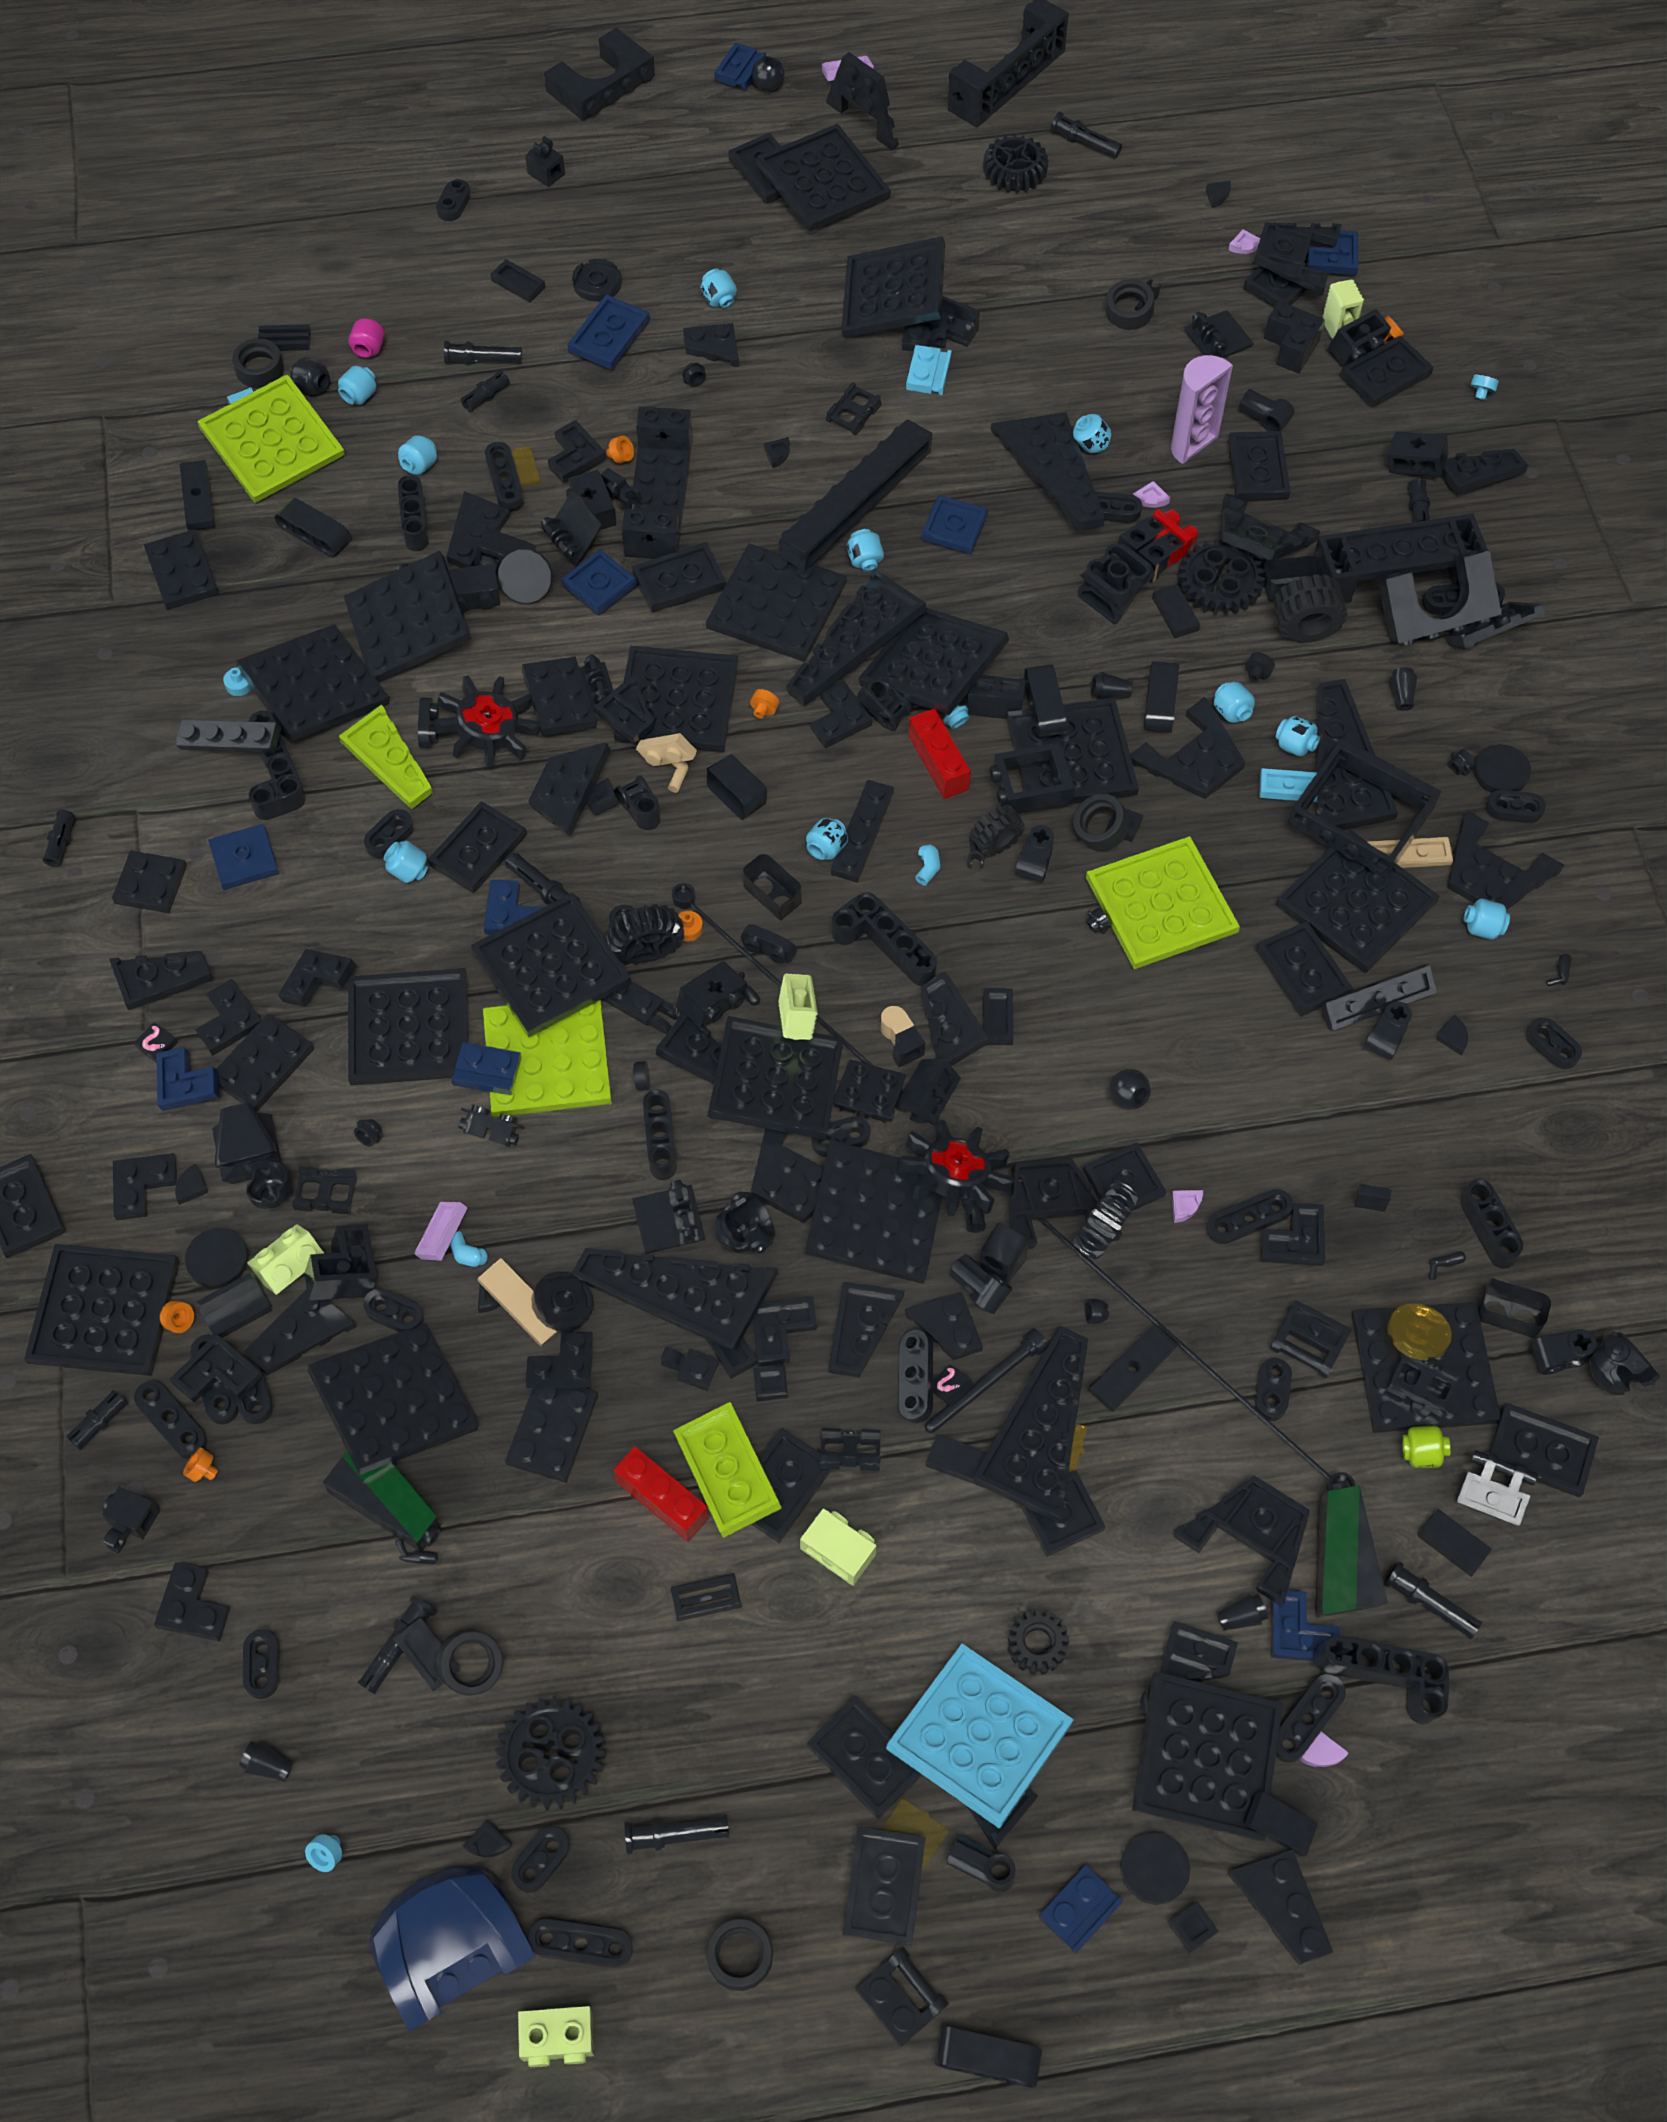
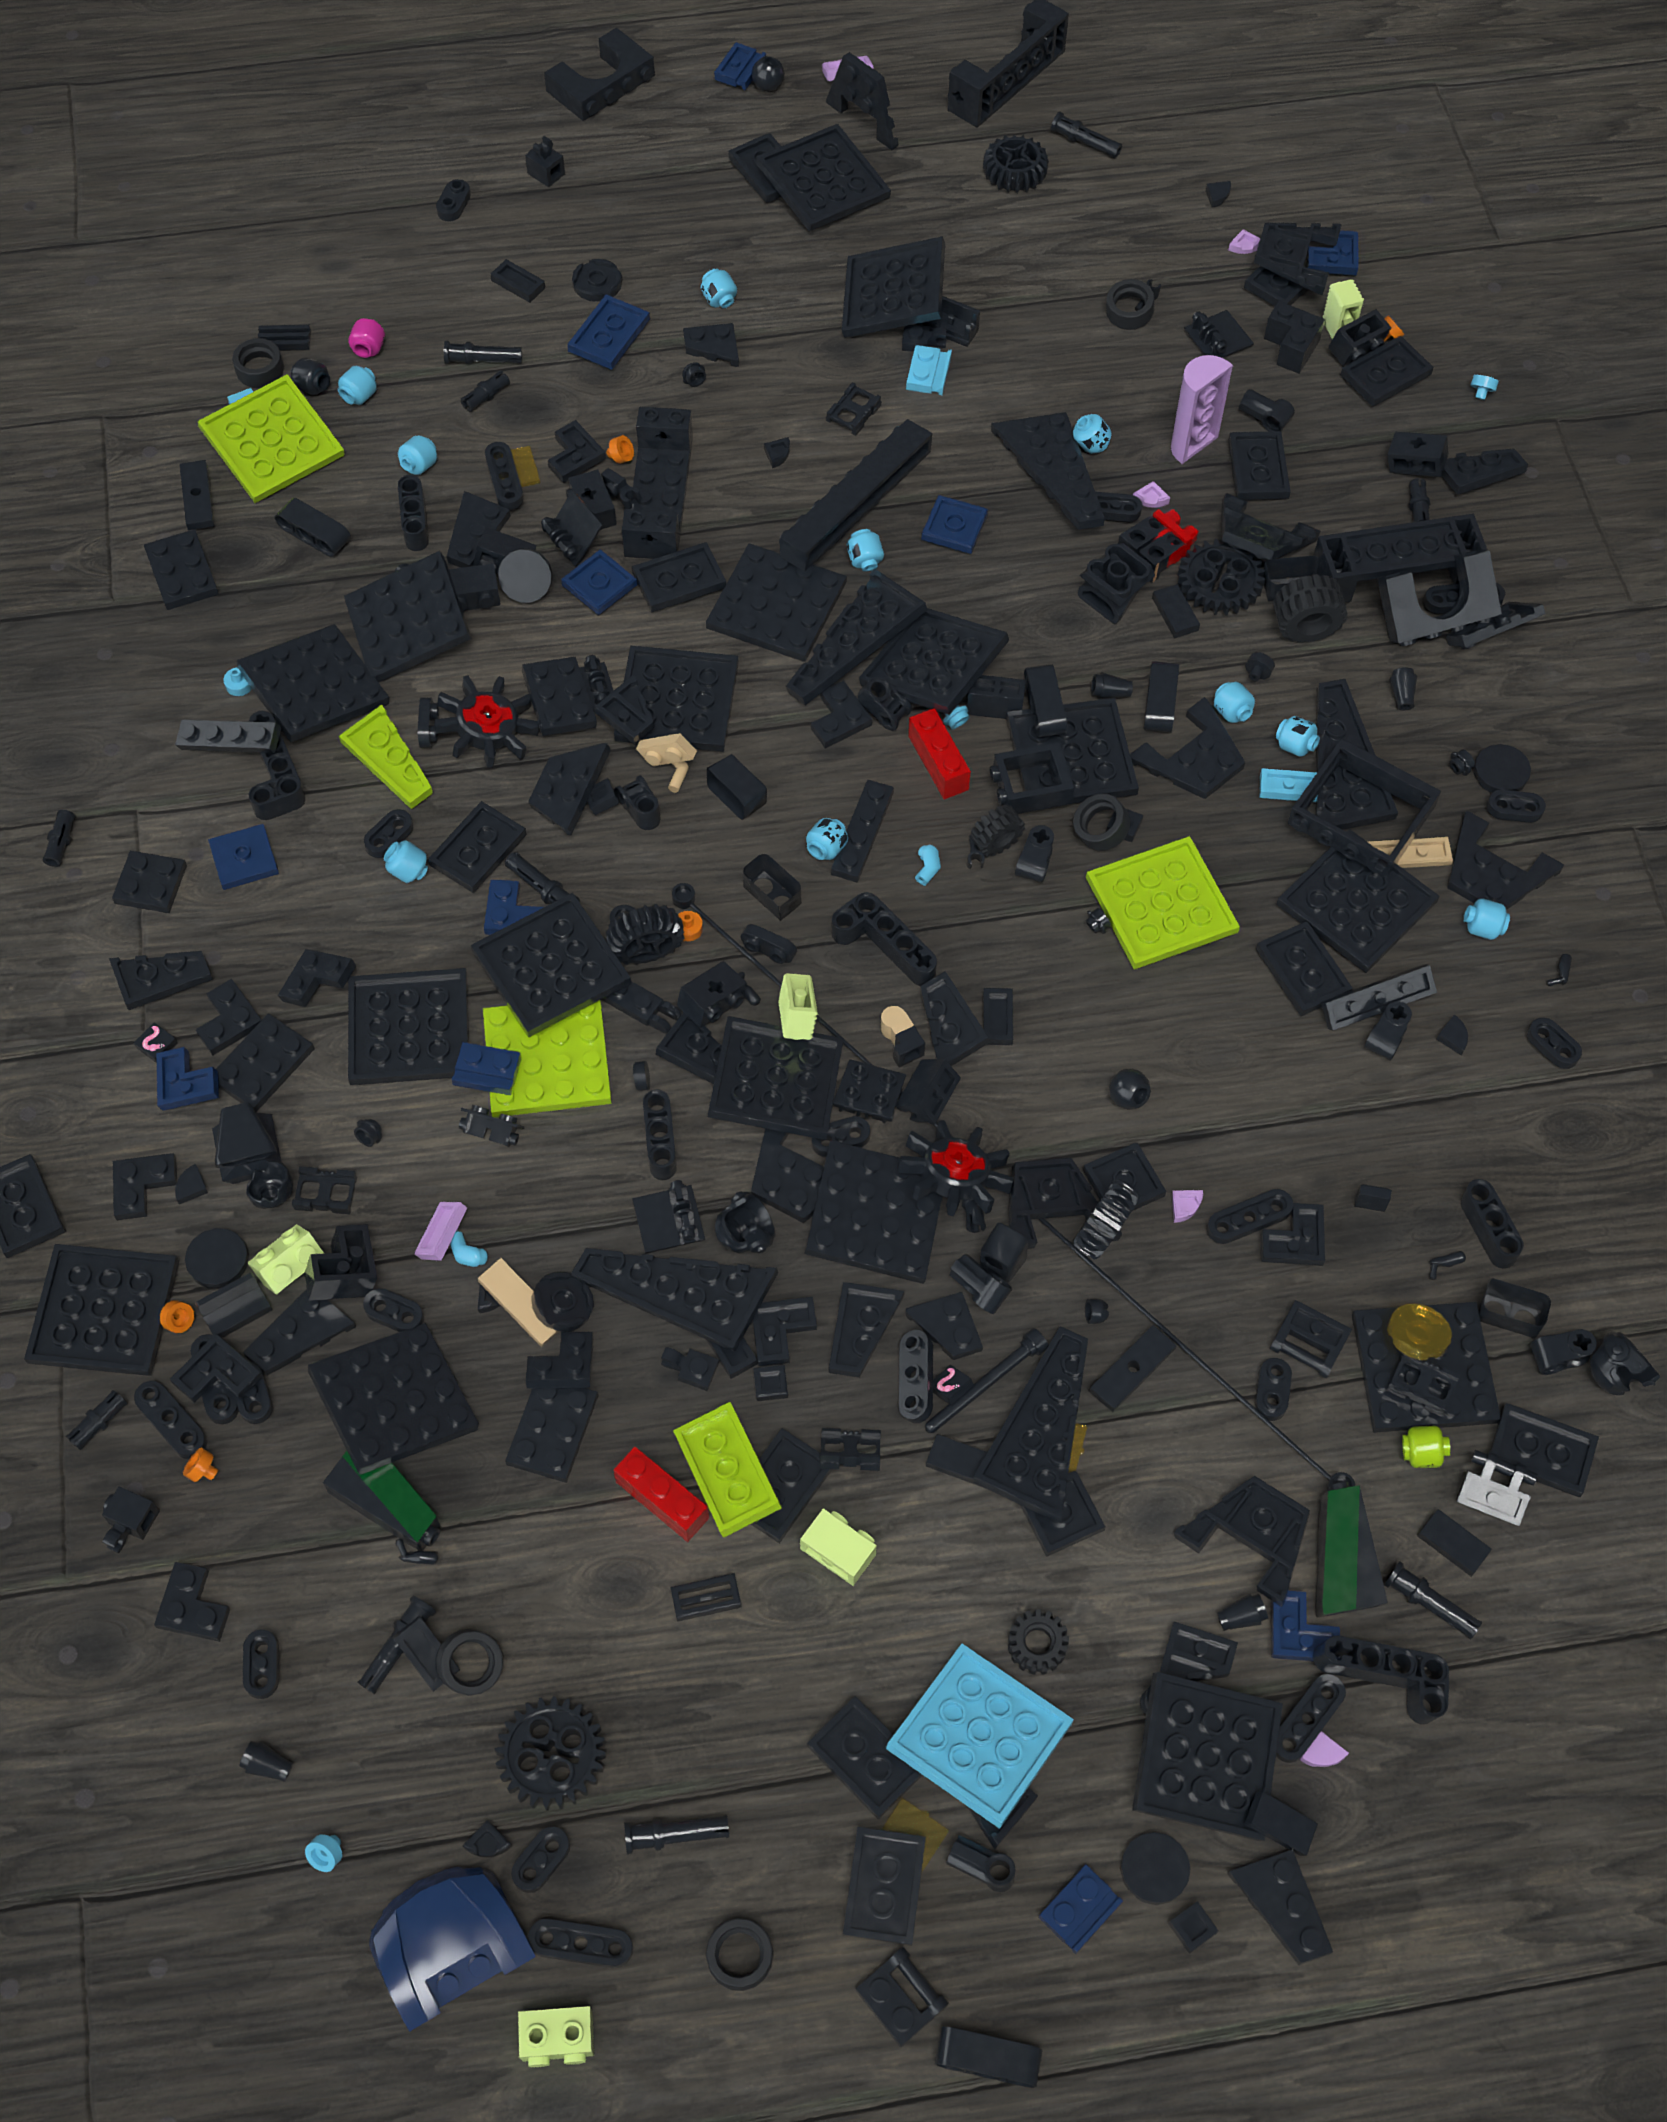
(764, 703): orange tile -> none

